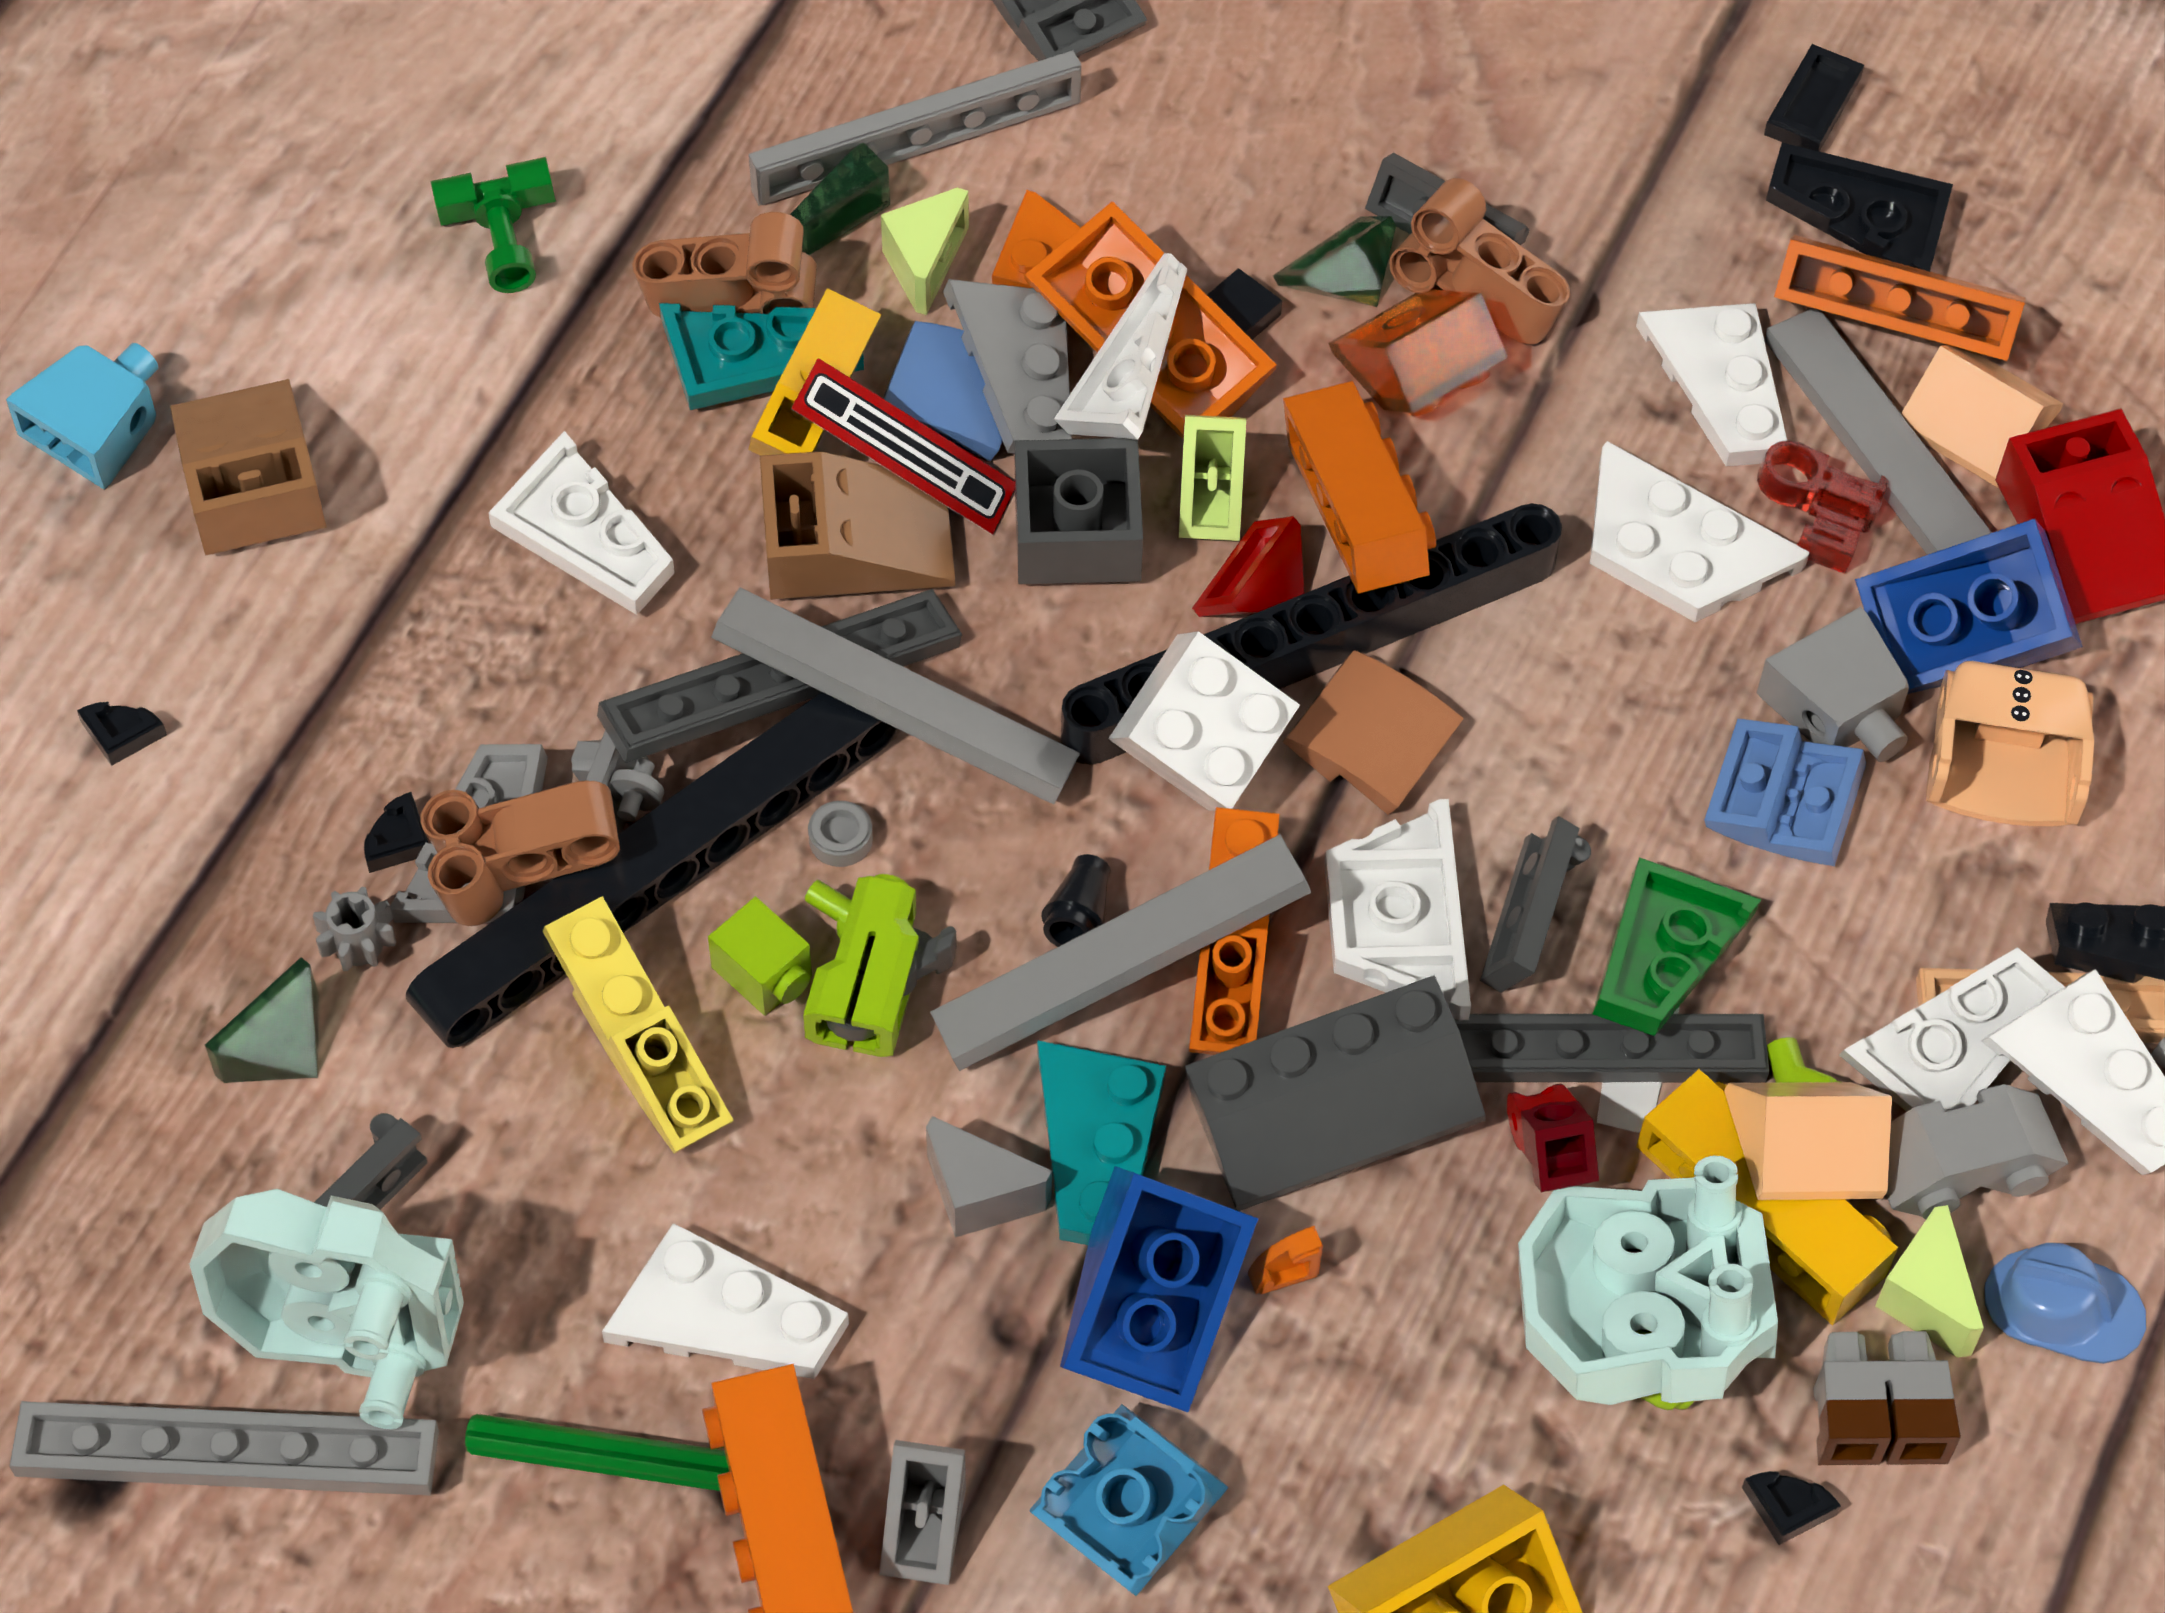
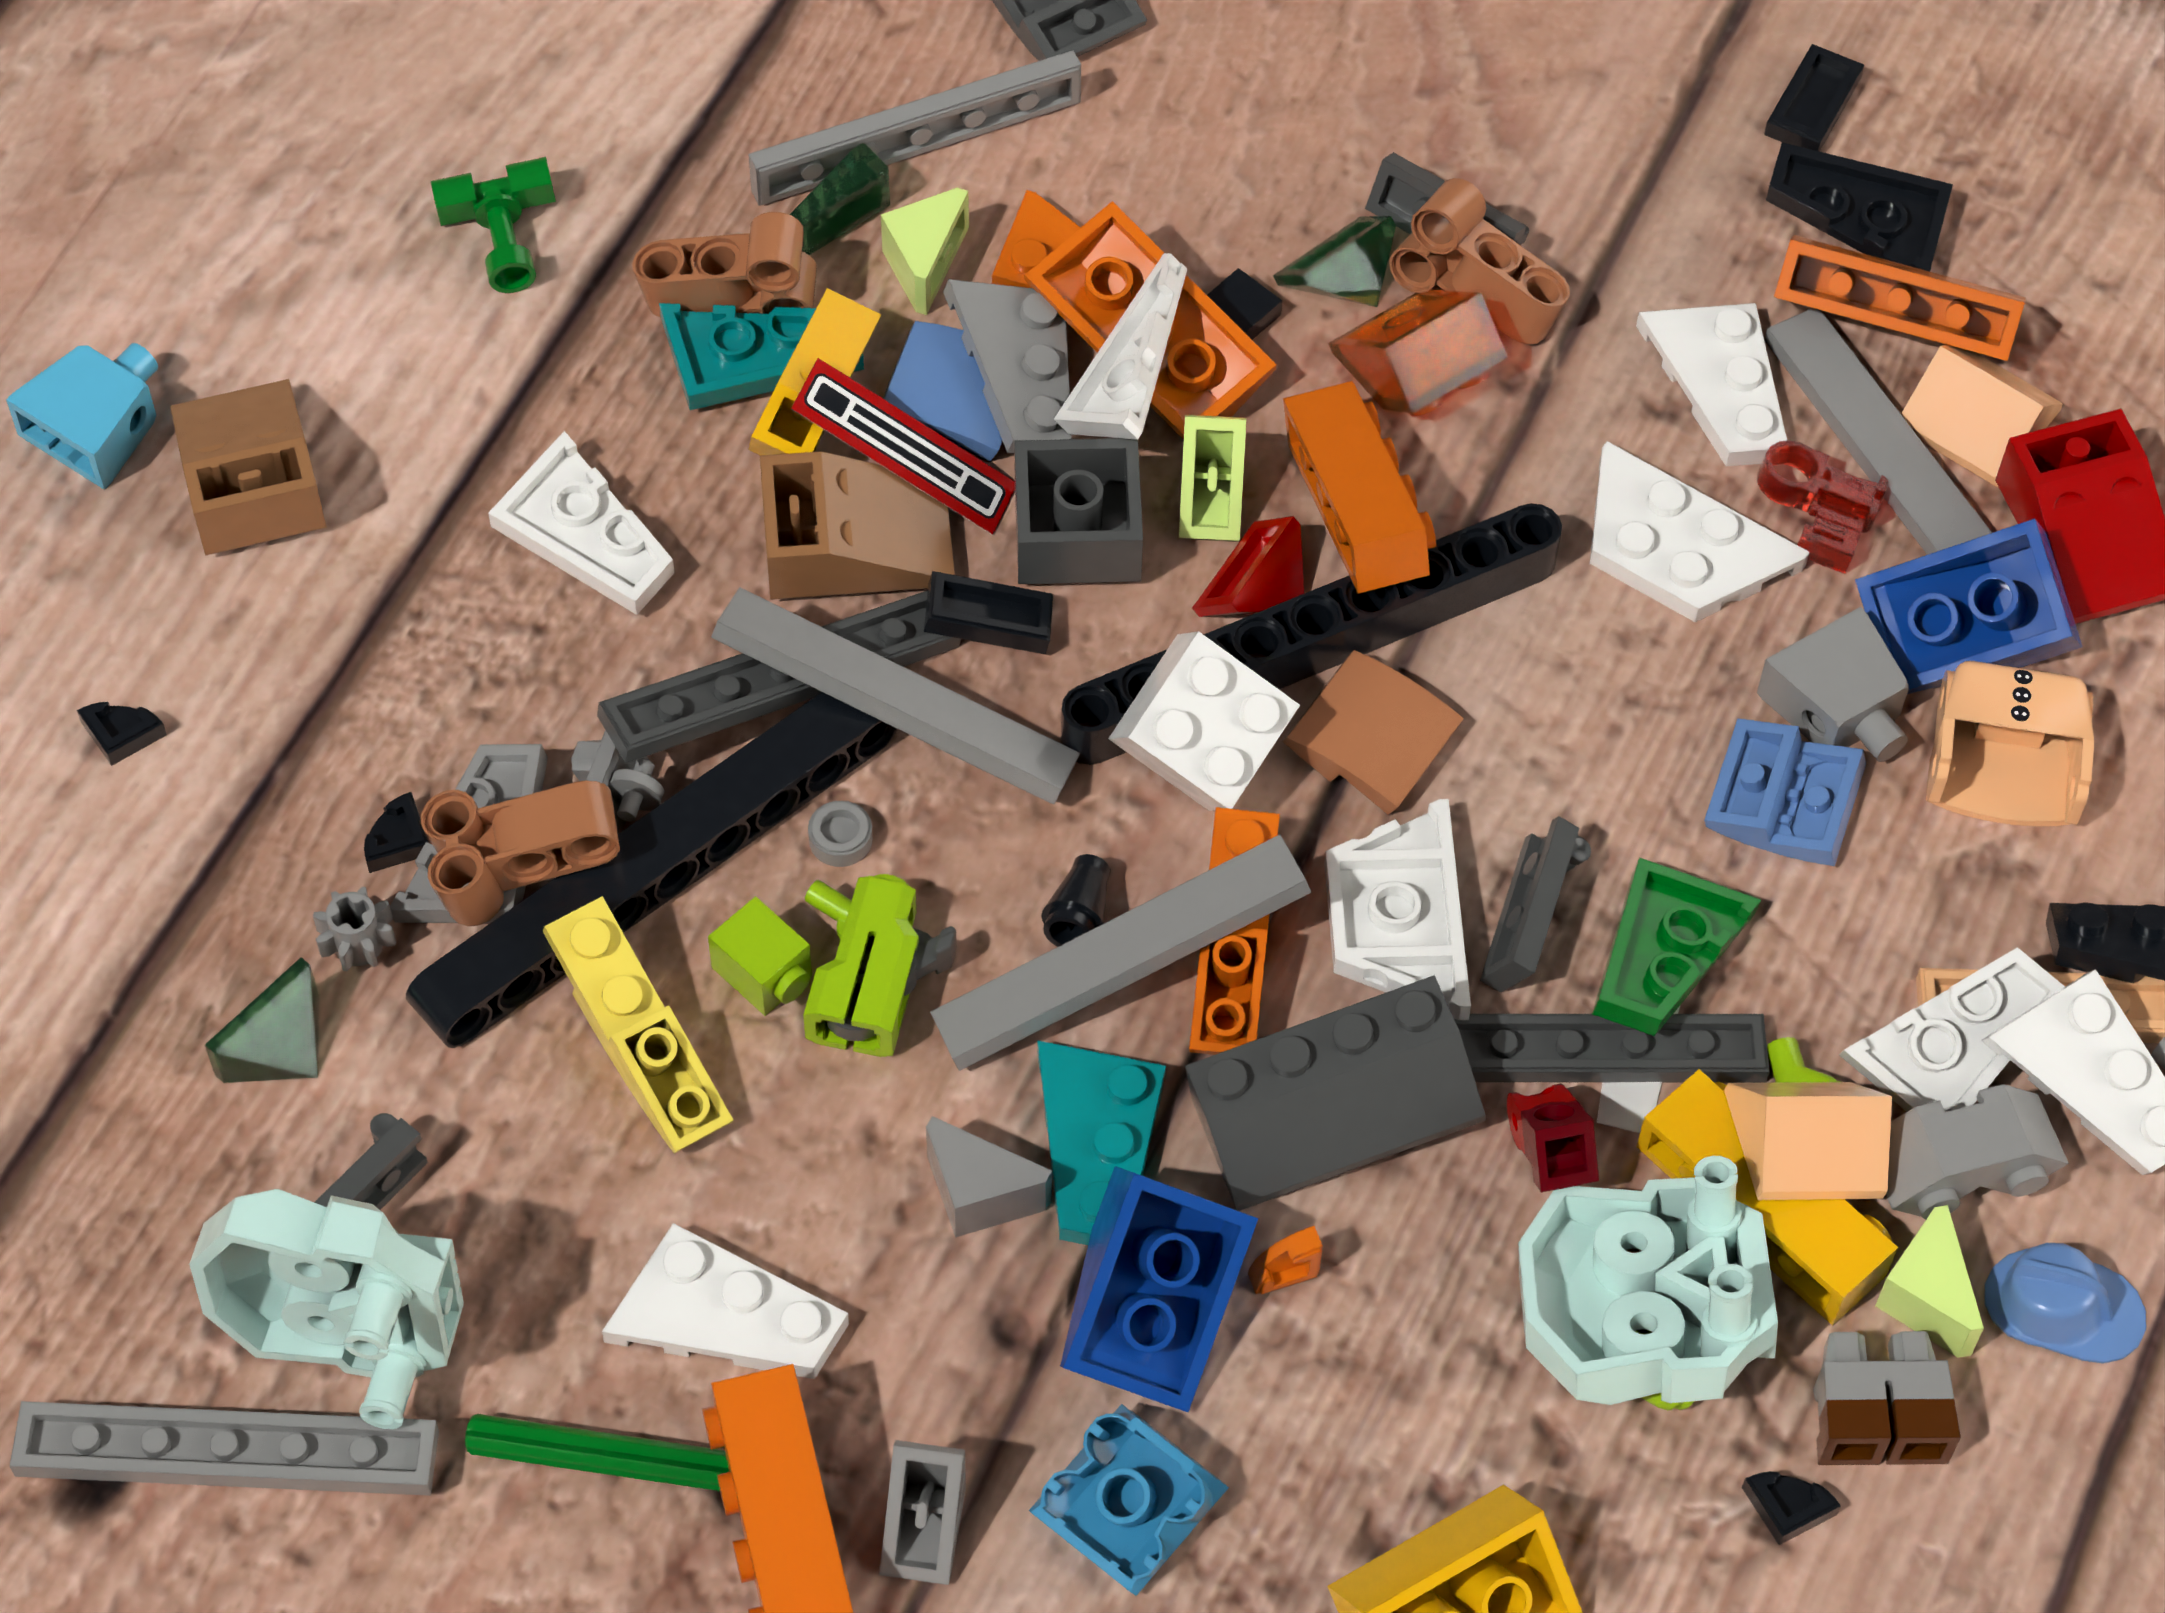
(988, 612): none -> black tile

